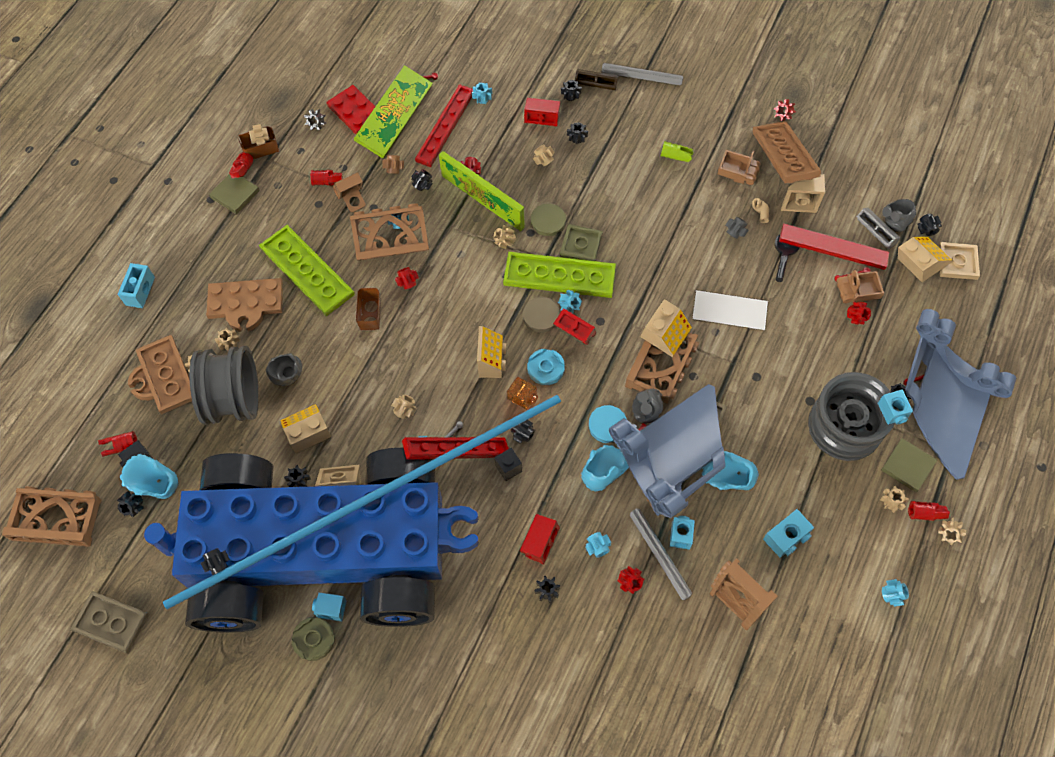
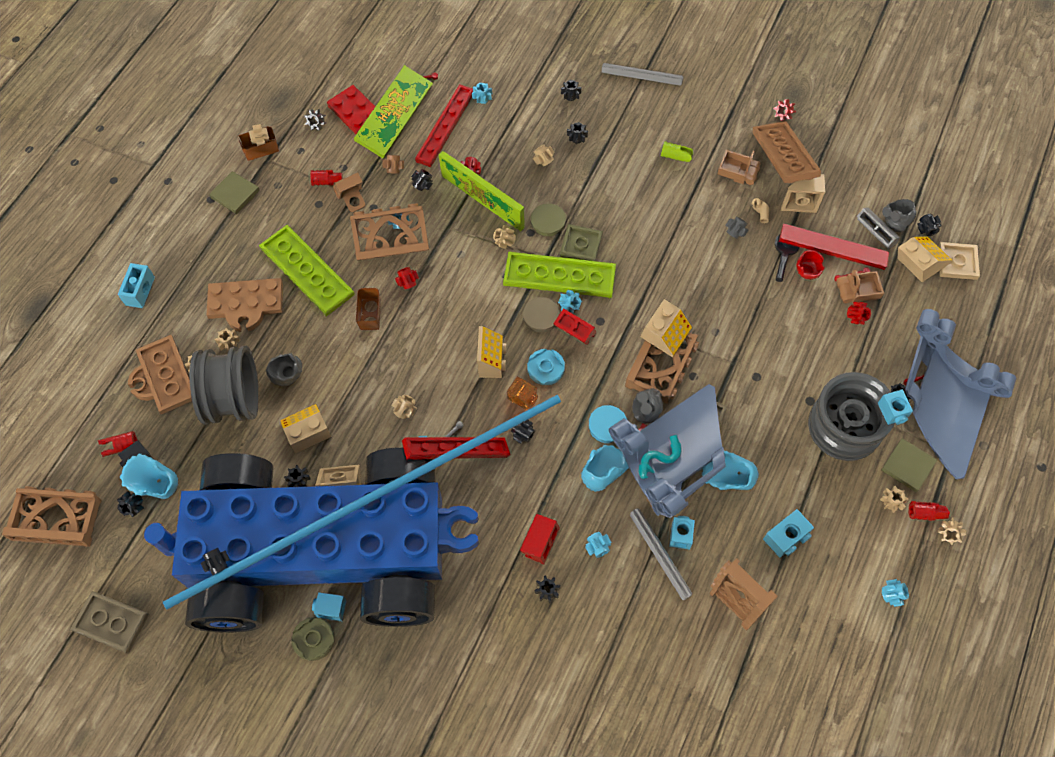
(241, 165): red hinge -> none
(508, 464): black brick -> none
(541, 111): red hinge -> none
(597, 76): dark brown piece -> none
(630, 579): red gear -> none
(644, 467): none -> teal animal
(730, 310): white sticker -> none
(810, 265): none -> red hair

